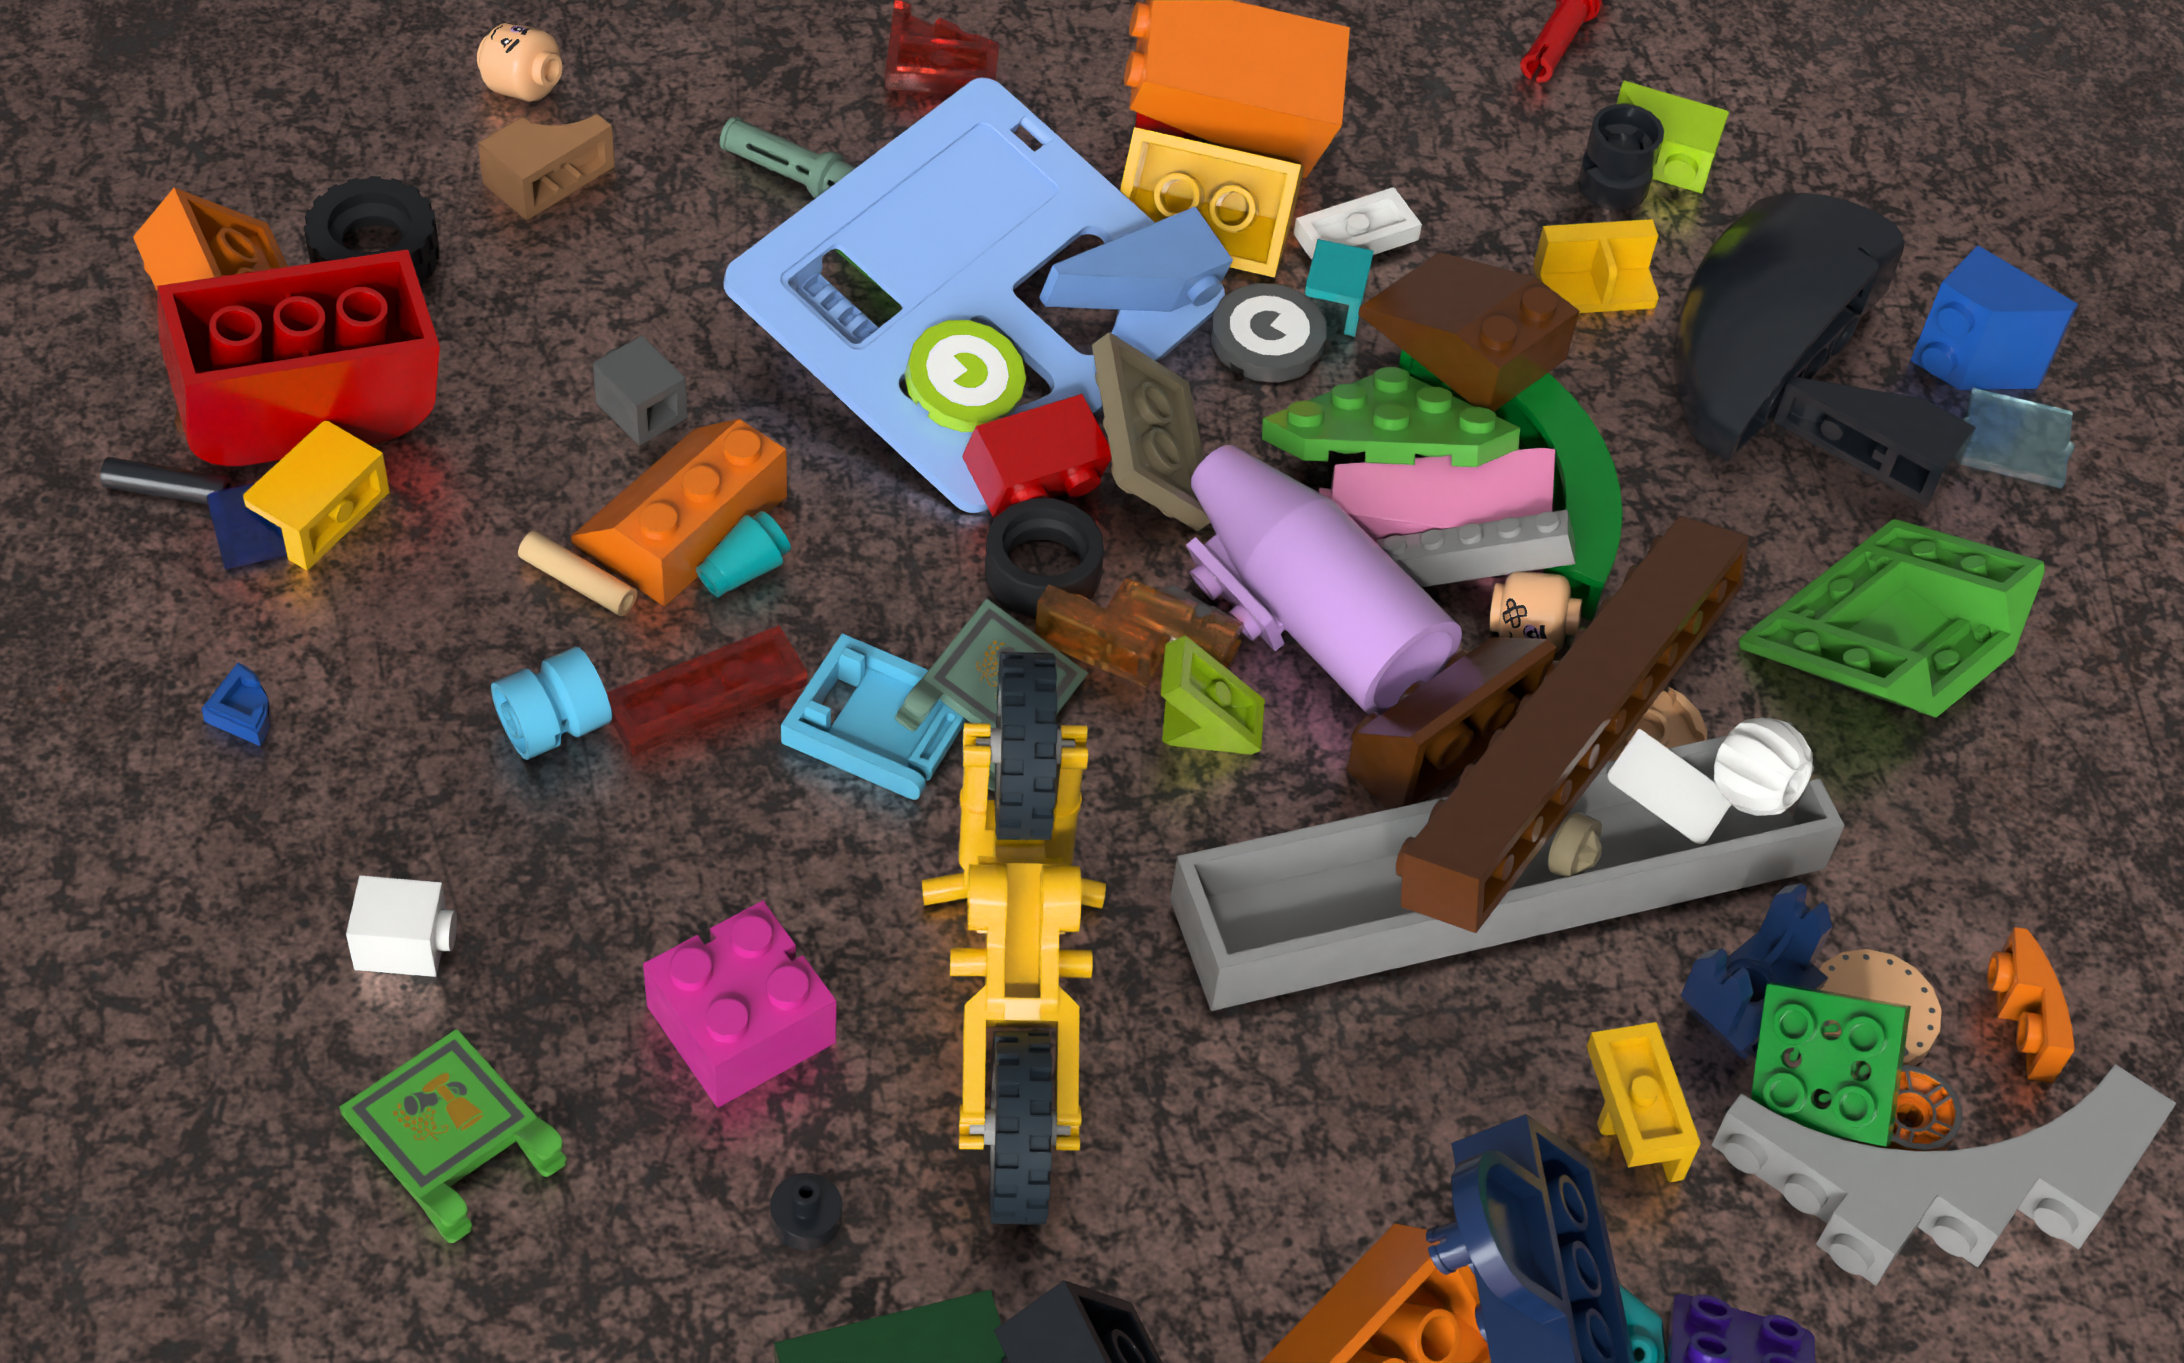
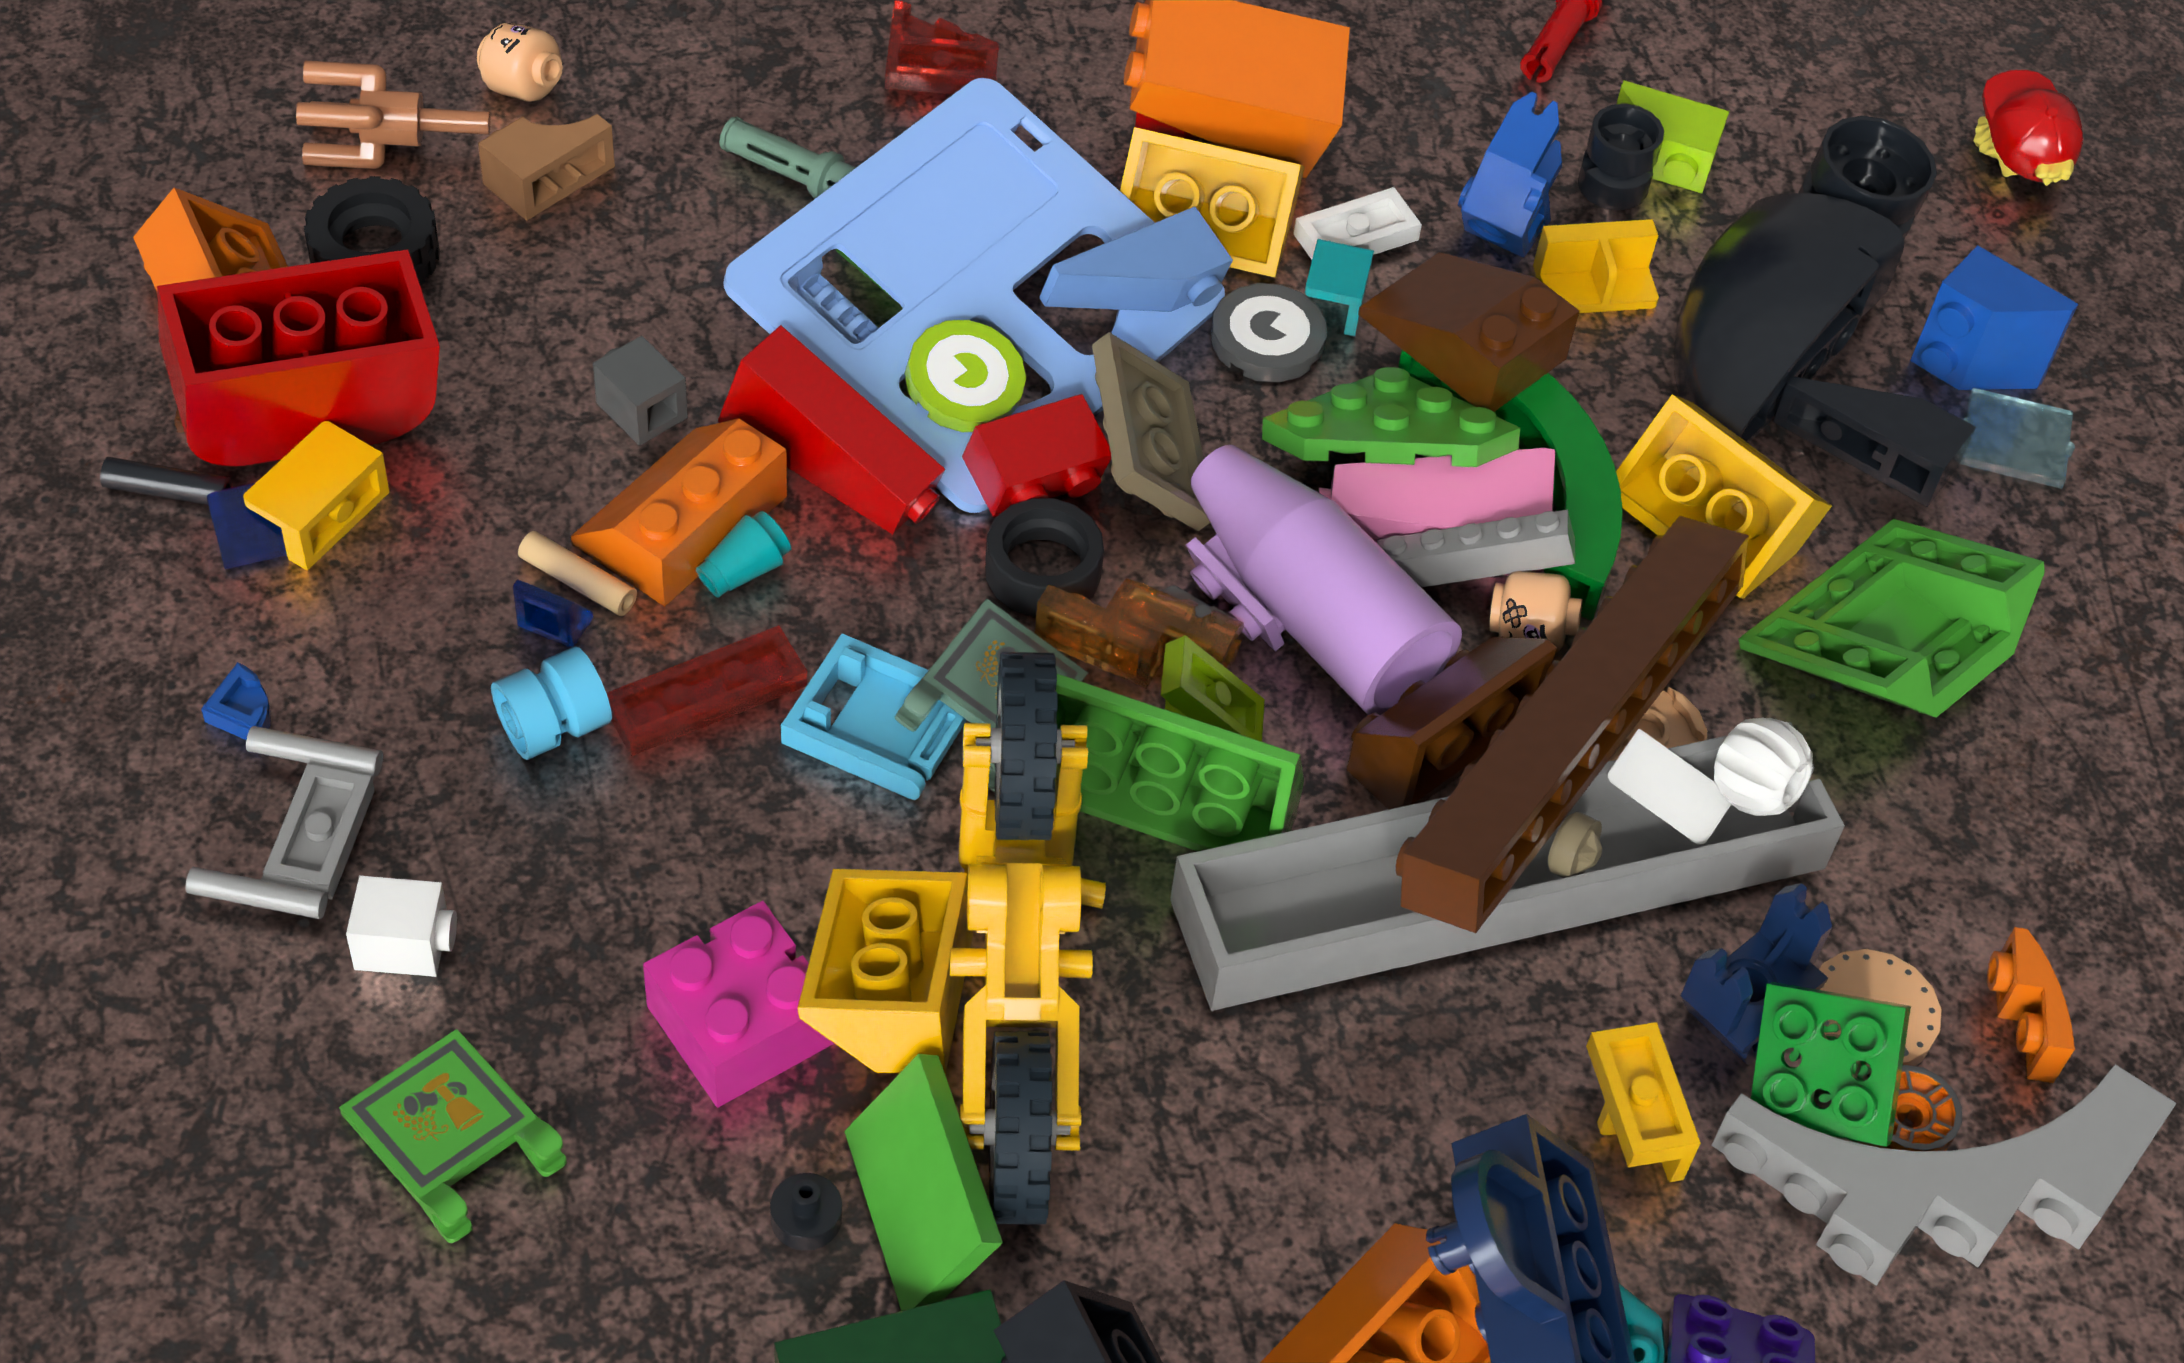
(316, 829): none -> light grey plate
(377, 116): none -> nougat plant
(549, 614): none -> clear blue slope
(832, 433): none -> red slope
(884, 965): none -> yellow slope
(922, 1185): none -> bright green tile
(1178, 773): none -> bright green slope
(1511, 189): none -> blue piece
(1709, 474): none -> yellow slope
(1874, 167): none -> black wheel
(2029, 127): none -> red hair

